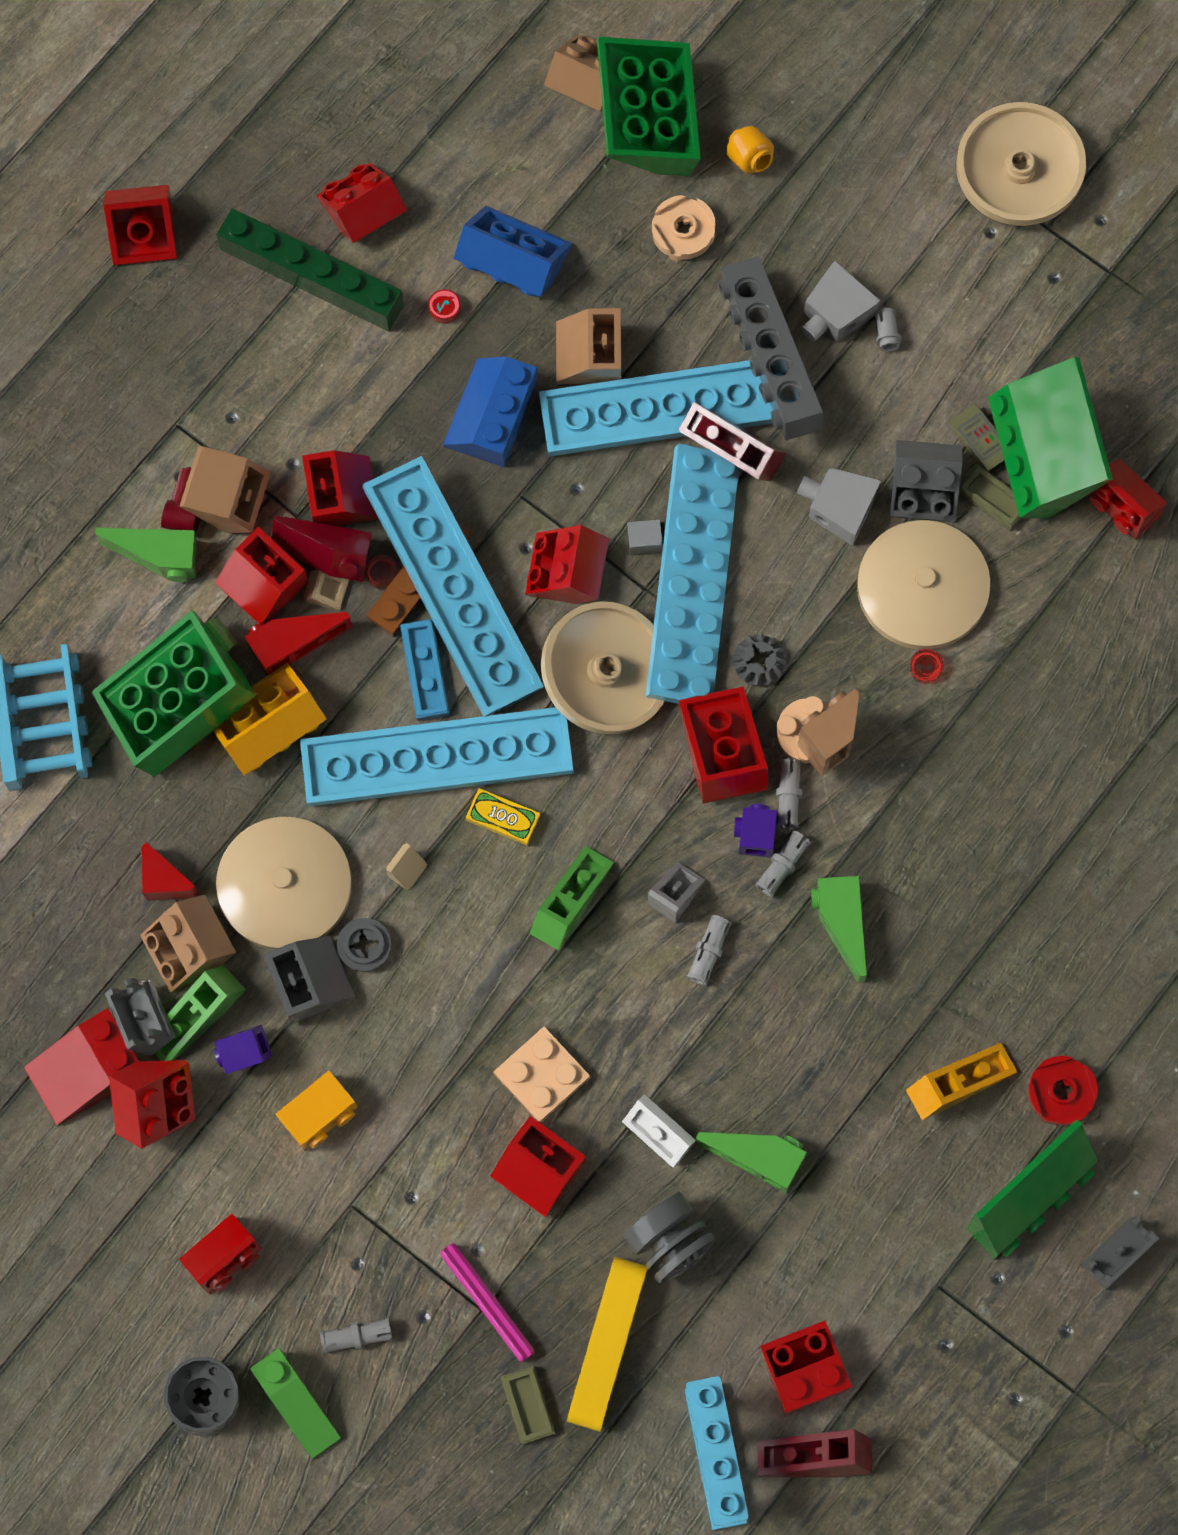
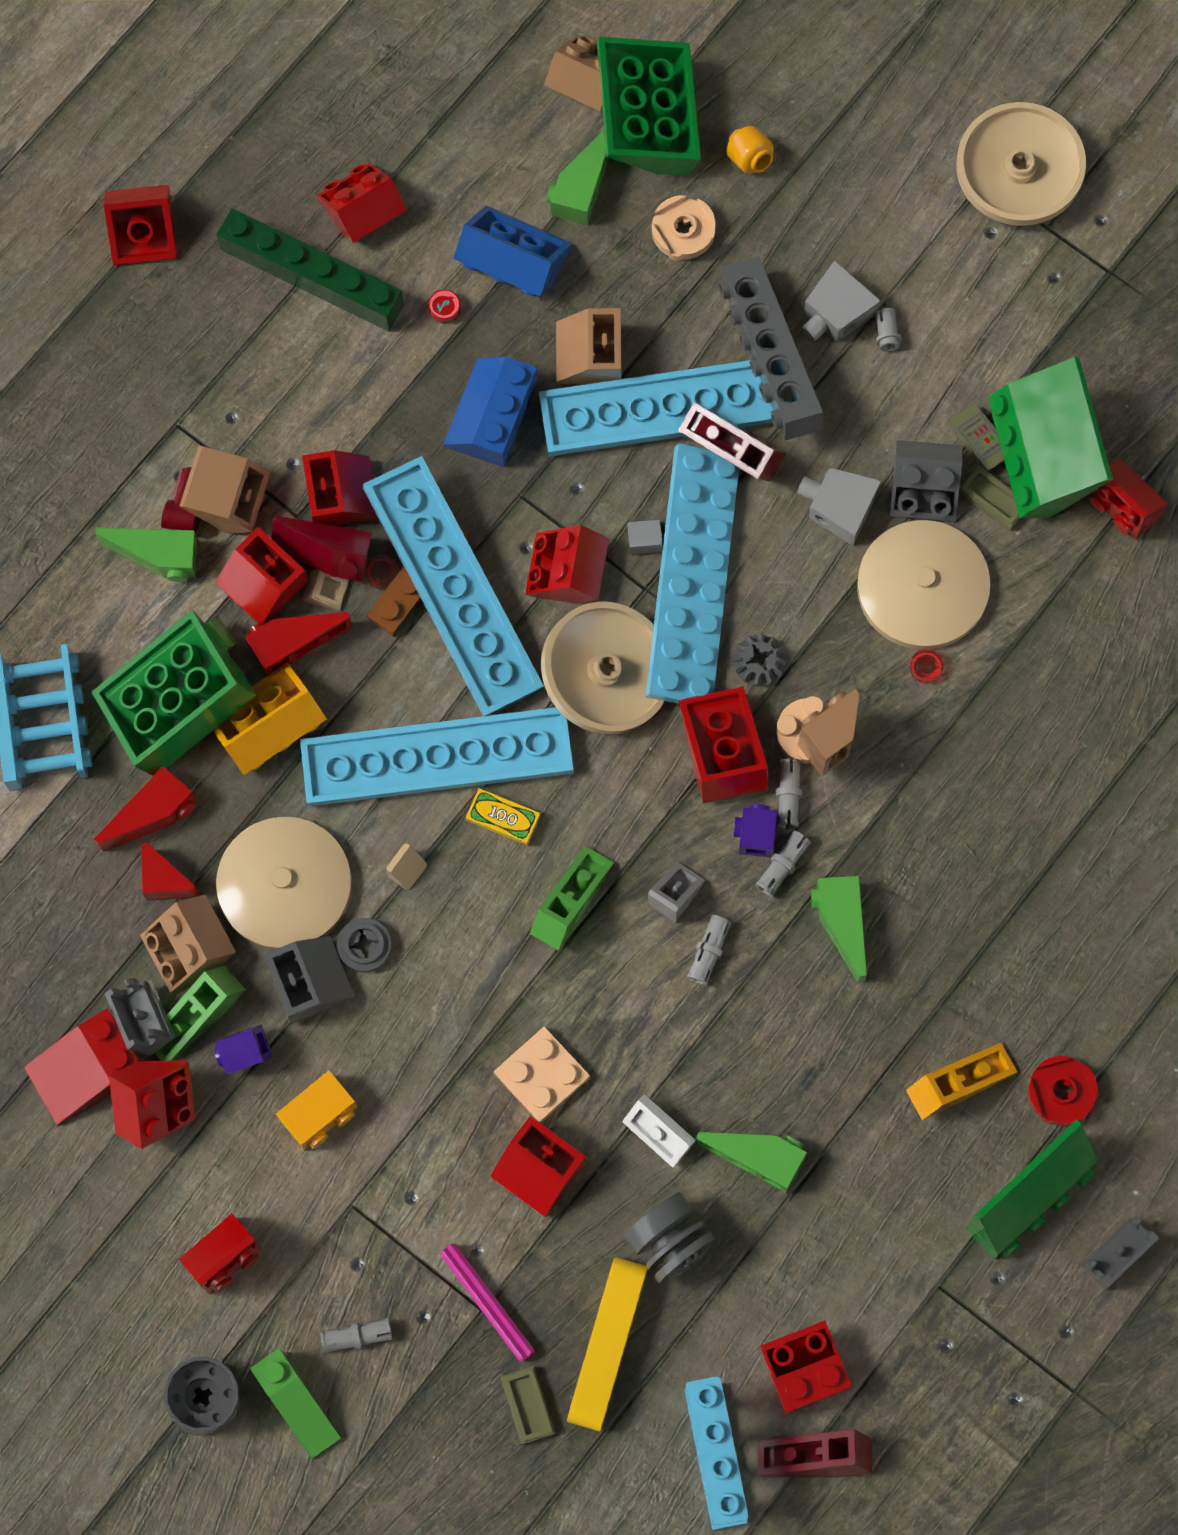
(151, 809): none -> red slope
(424, 670): dark azure tile -> none
(579, 183): none -> bright green slope

